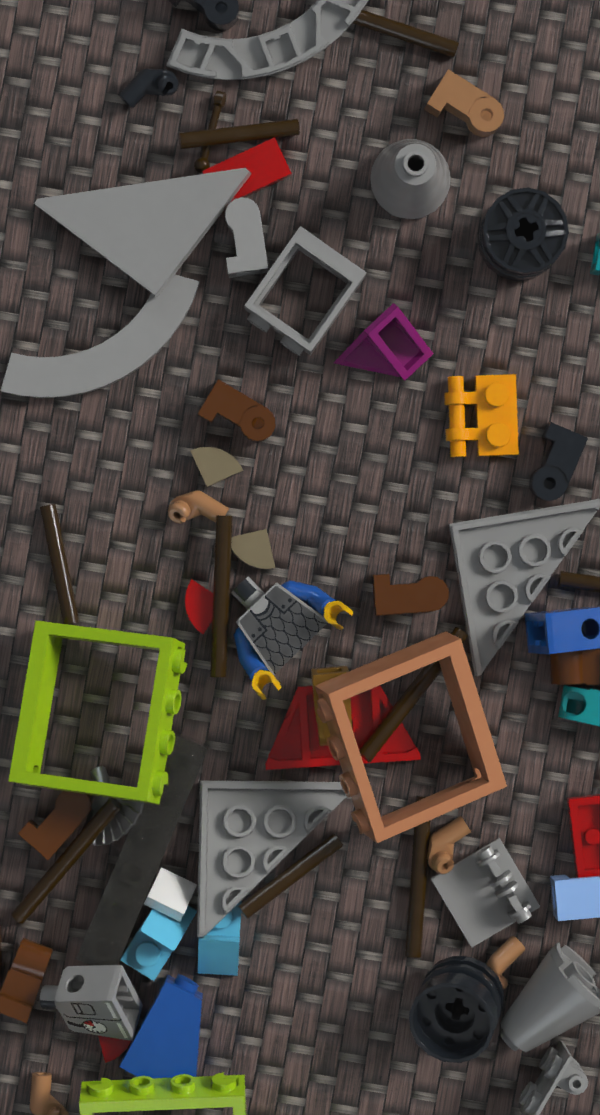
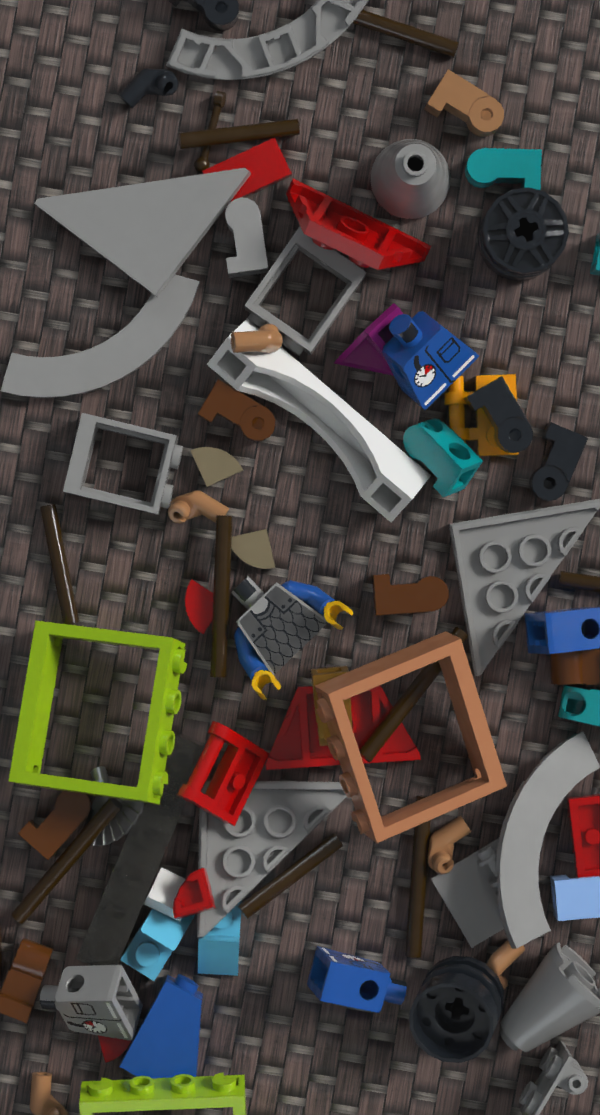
(82, 455): none -> light grey window
(194, 895): none -> red tile
(232, 778): none -> red plate
(264, 340): none -> medium nougat arm
(339, 977): none -> blue torso
(352, 232): none -> red wing
(378, 467): none -> white arch
(425, 357): none -> blue torso
(442, 454): none -> teal leg
(504, 166): none -> teal leg
(511, 426): none -> black leg
(524, 833): none -> light grey tile

